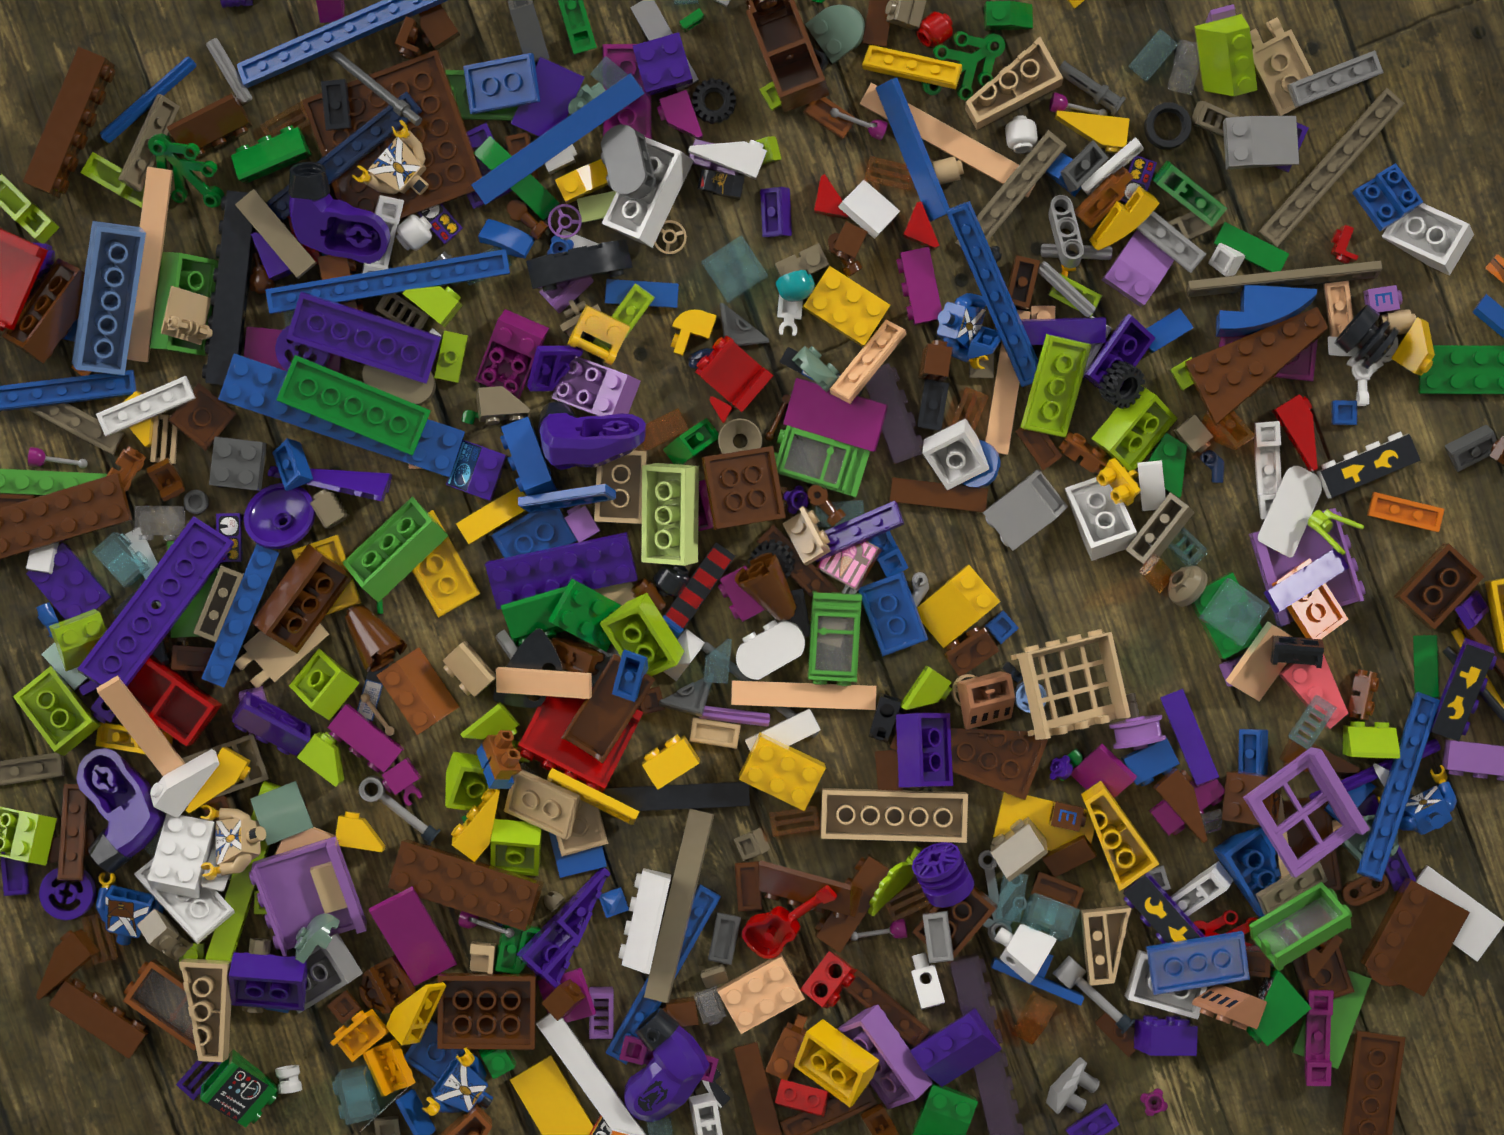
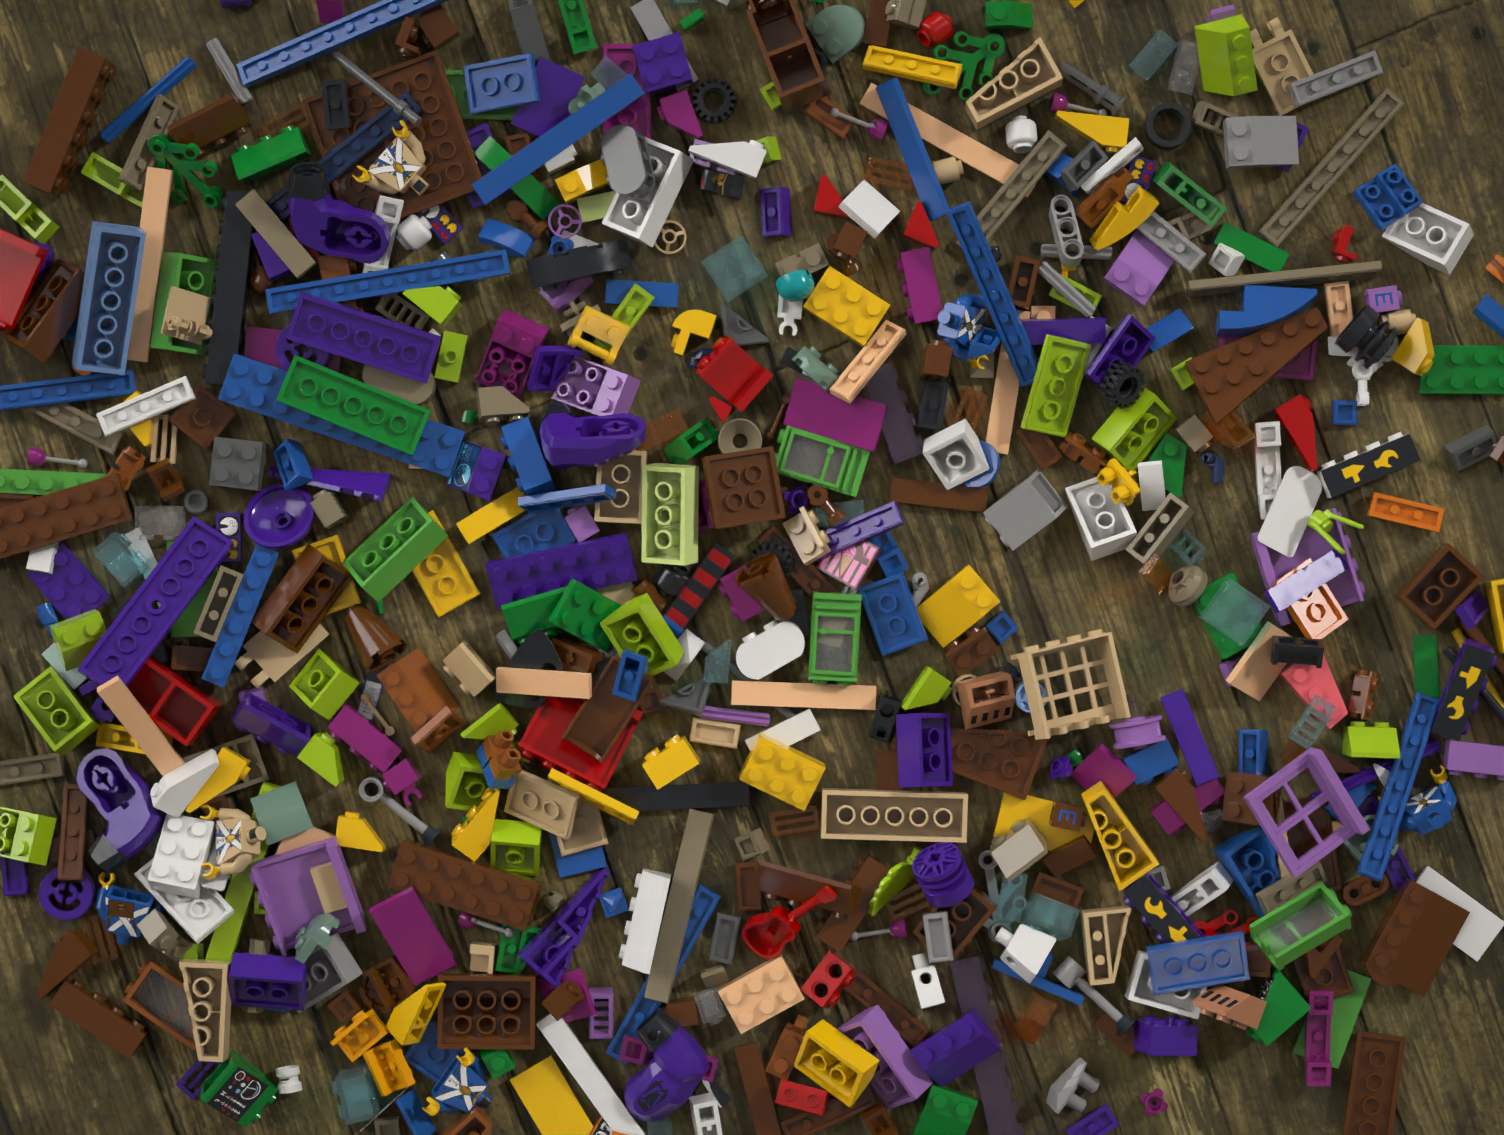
(438, 729): none -> dark orange tile

